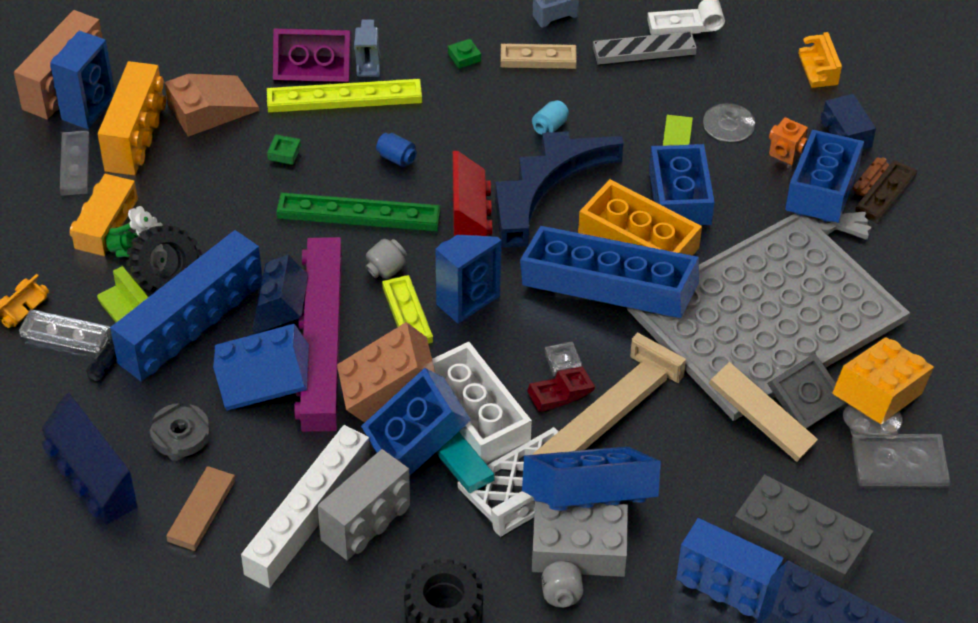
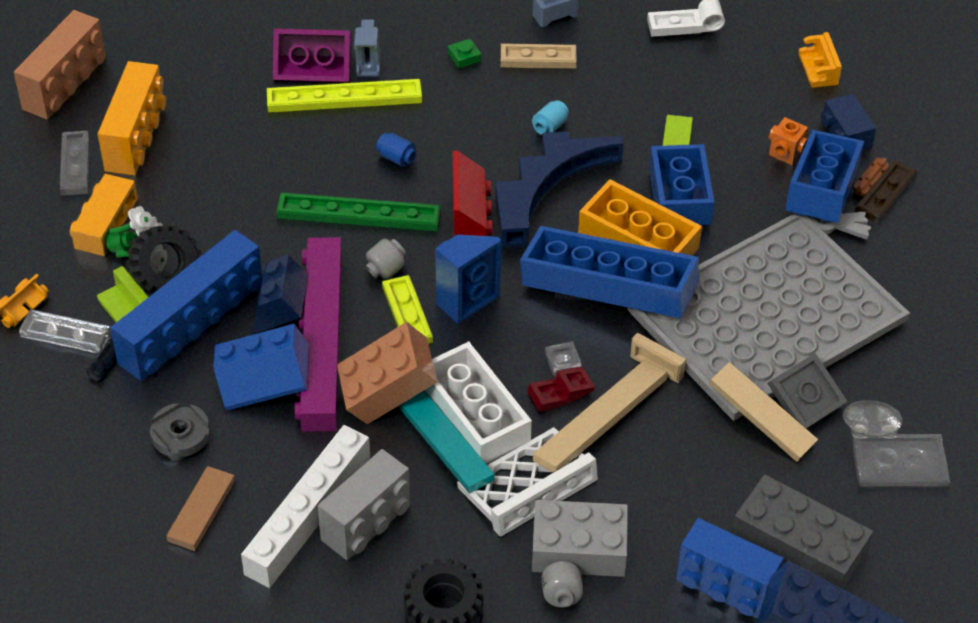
(83, 79): blue brick -> none
(88, 461): clear blue slope -> none
(208, 100): nougat slope -> none
(284, 149): green plate -> none
(417, 420): blue brick -> none
(591, 477): blue brick -> none
(644, 47): light grey tile -> none
(728, 122): clear dish -> none
(883, 380): light orange brick -> none

